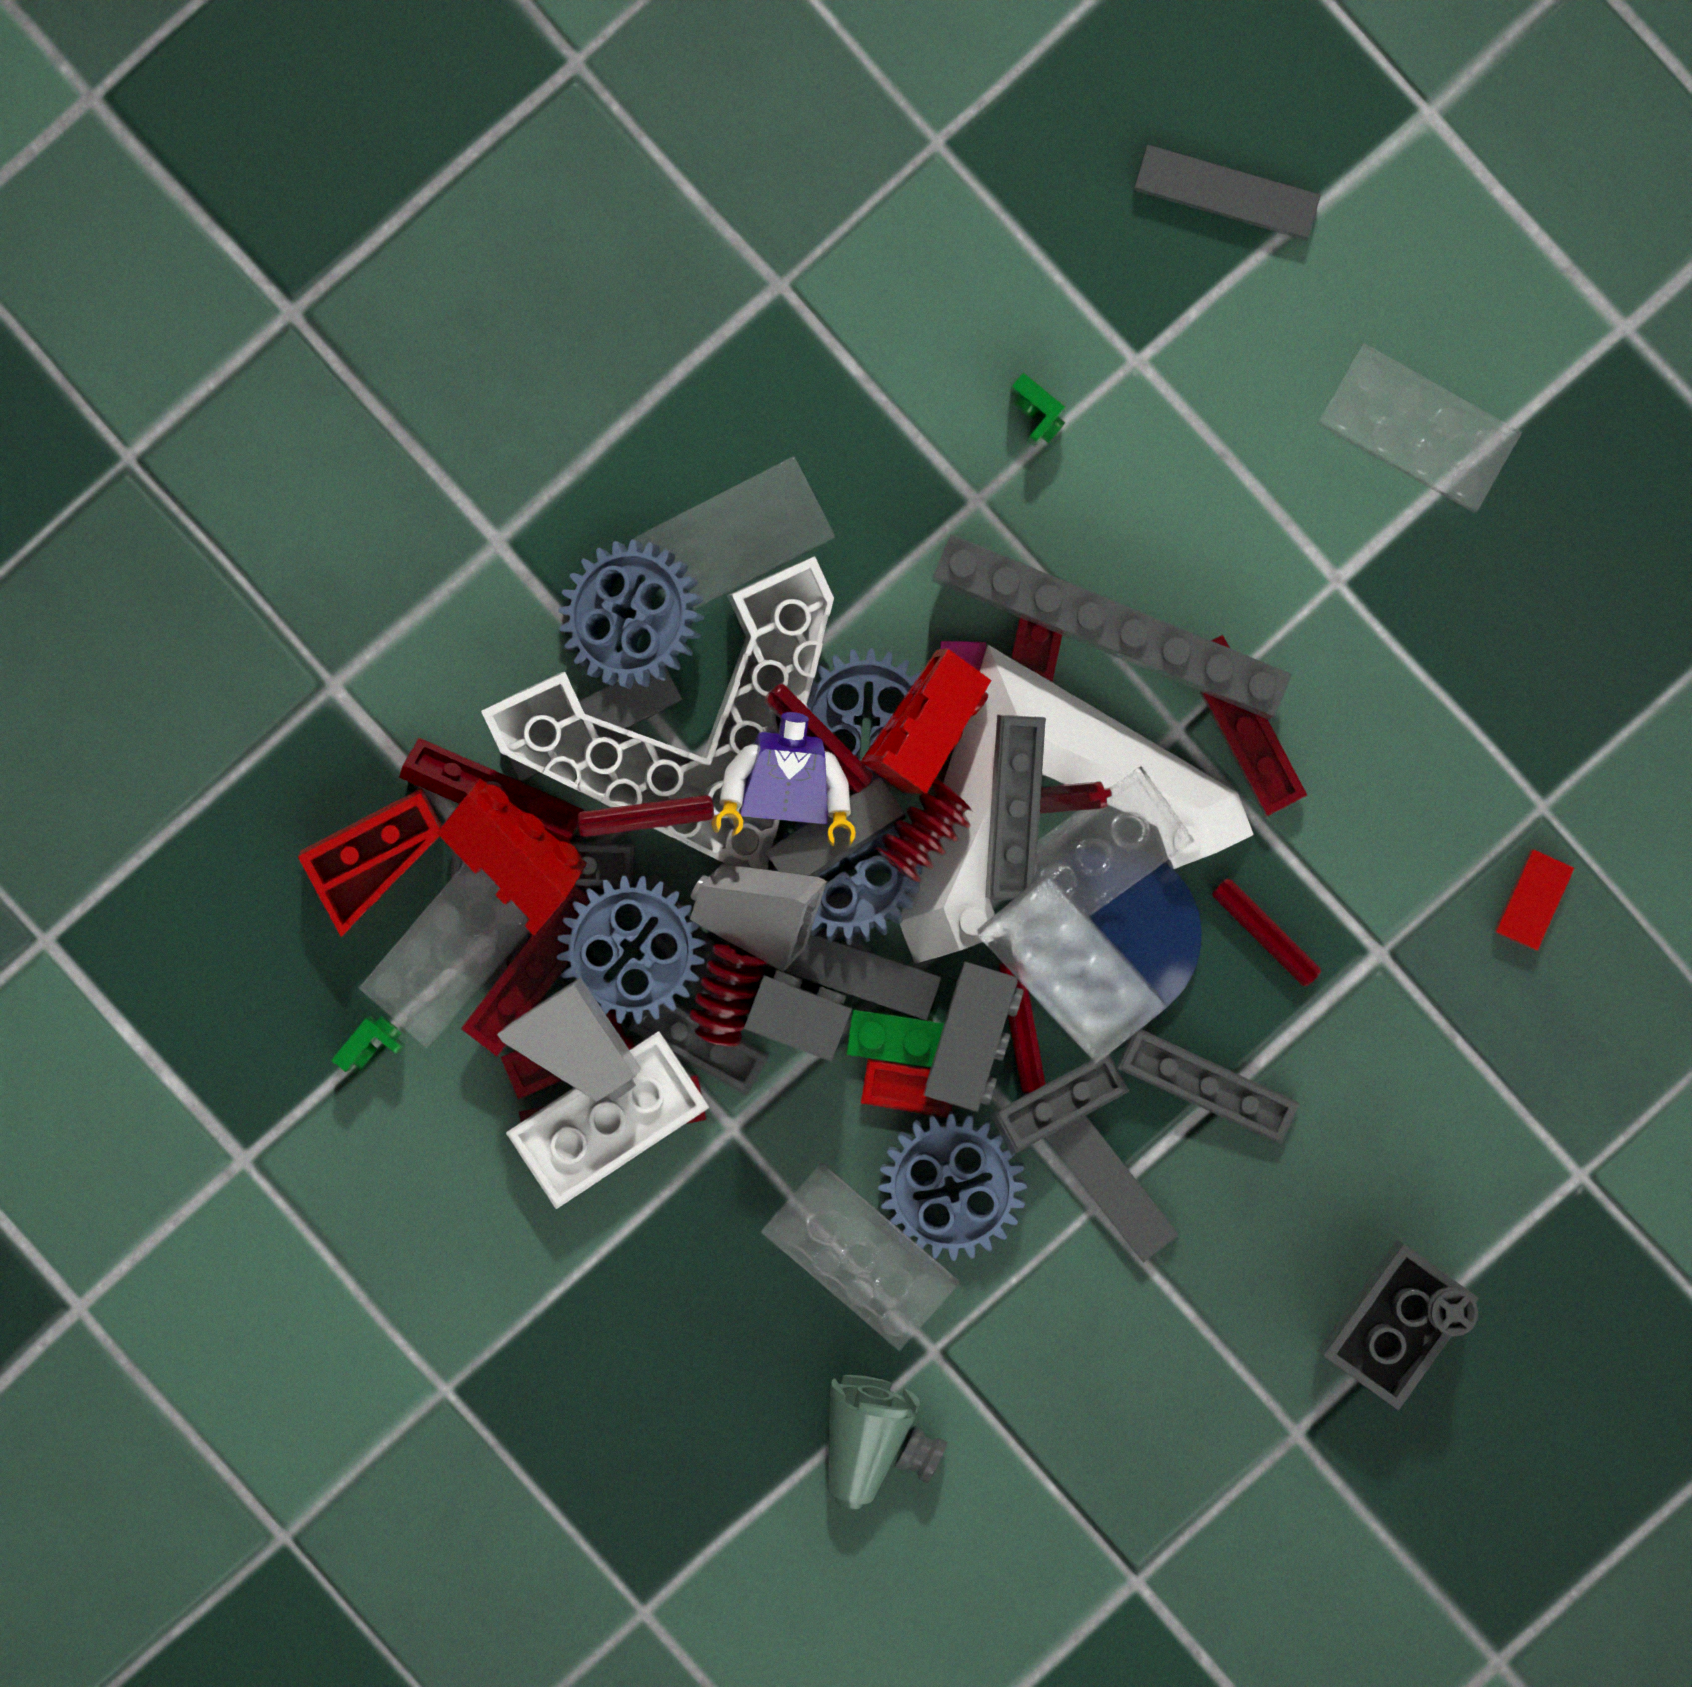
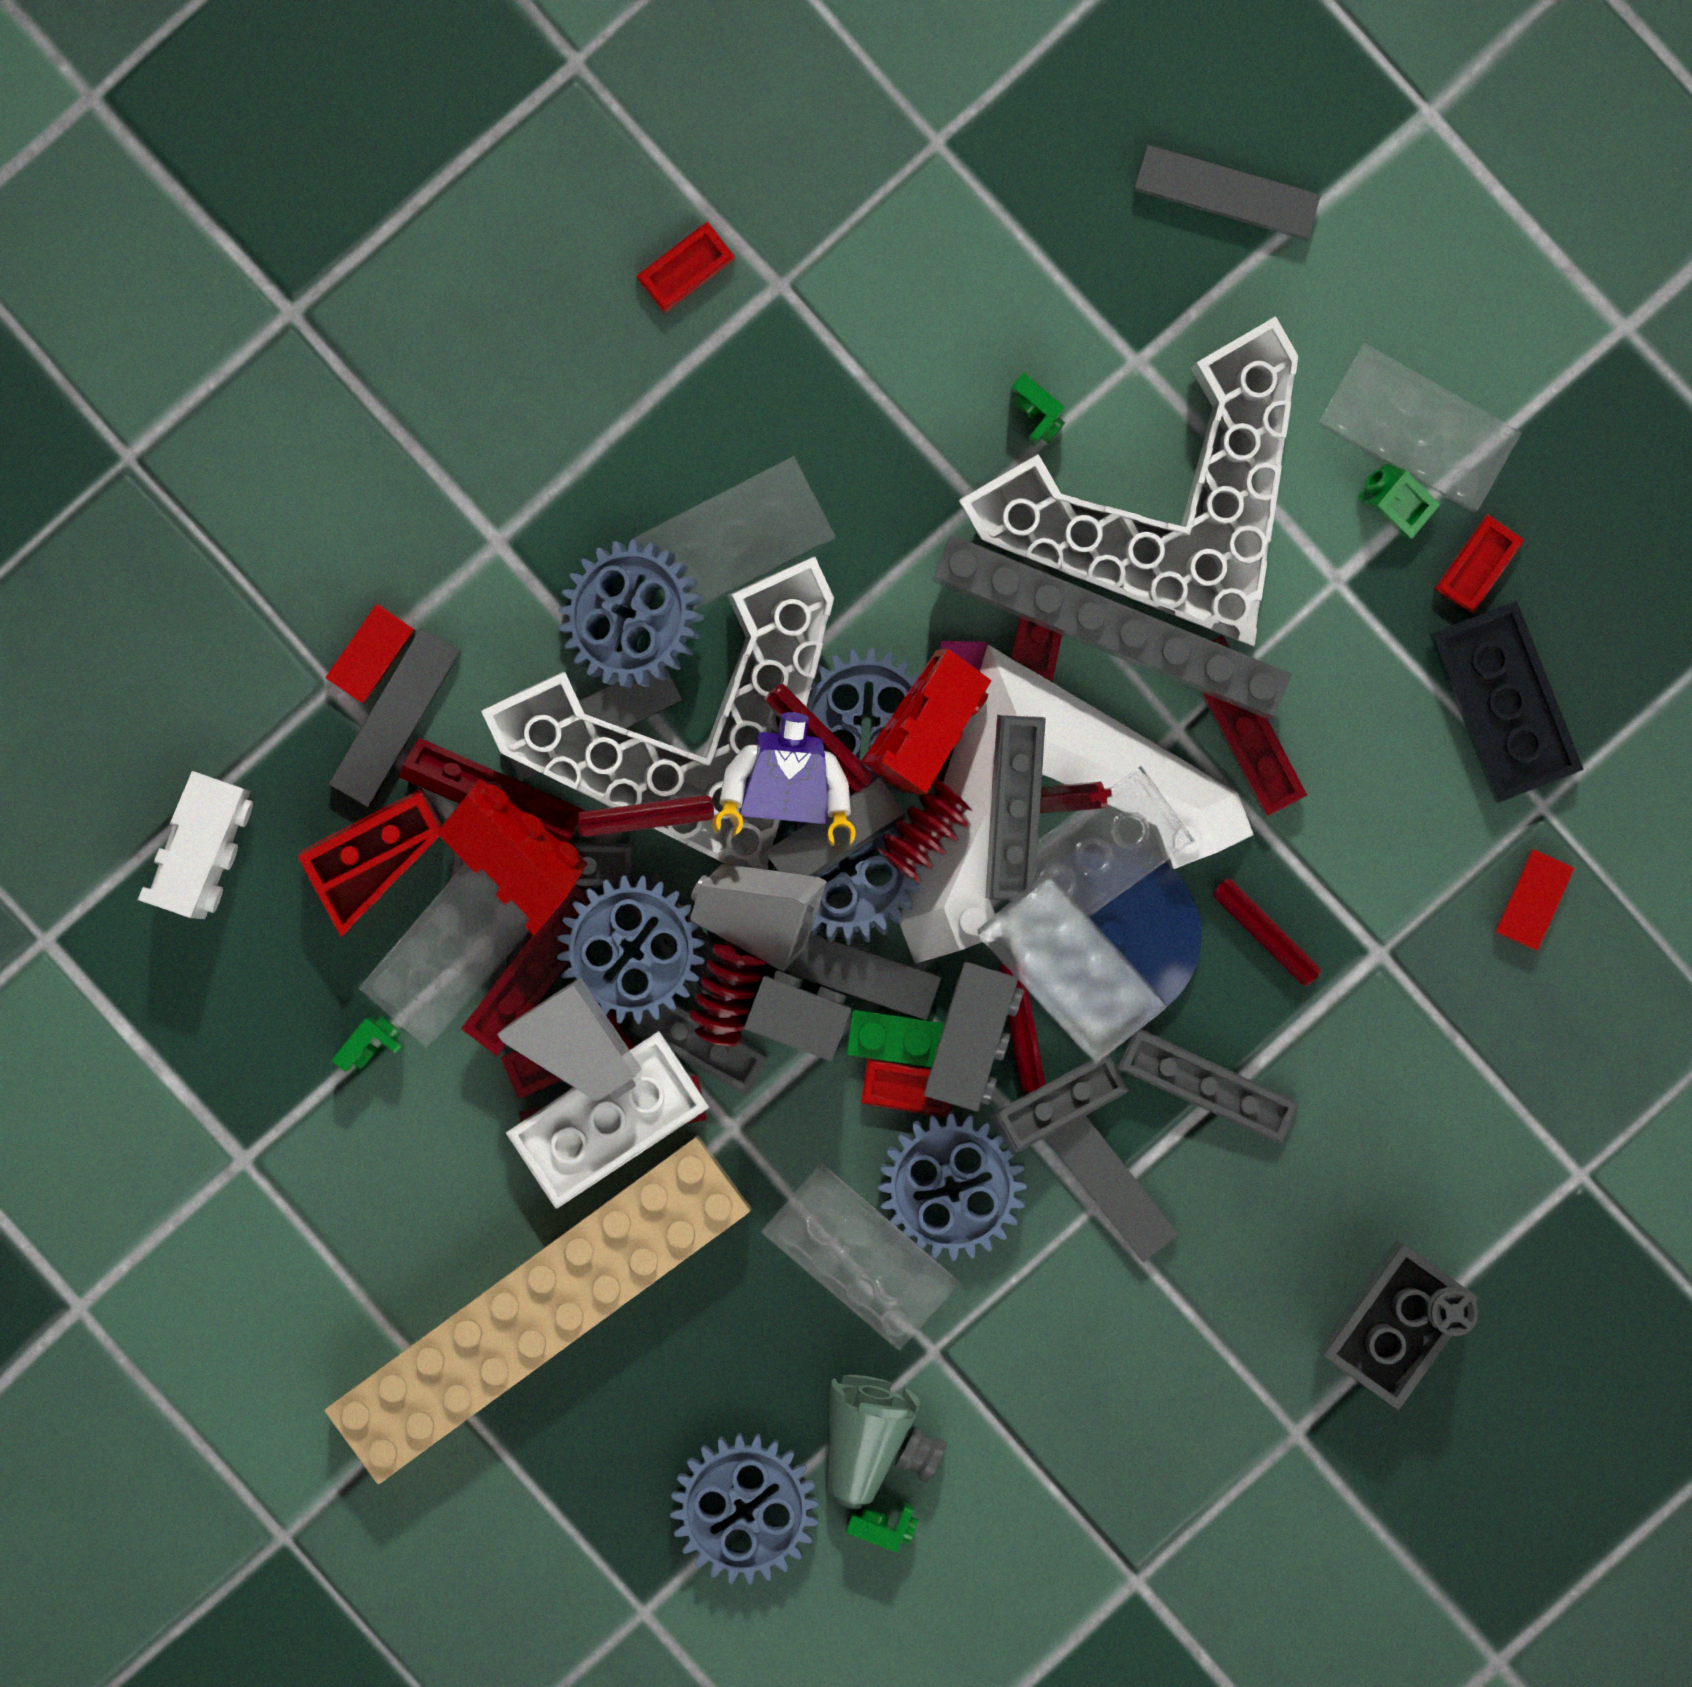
(199, 847): none -> white wedge
(370, 654): none -> red tile
(395, 717): none -> dark grey tile
(538, 1309): none -> tan brick
(685, 267): none -> red tile
(769, 1541): none -> sand blue gear
(873, 1527): none -> green bracket
(1217, 558): none -> white wedge
(1398, 499): none -> green bracket
(1479, 564): none -> red tile
(1506, 702): none -> black plate

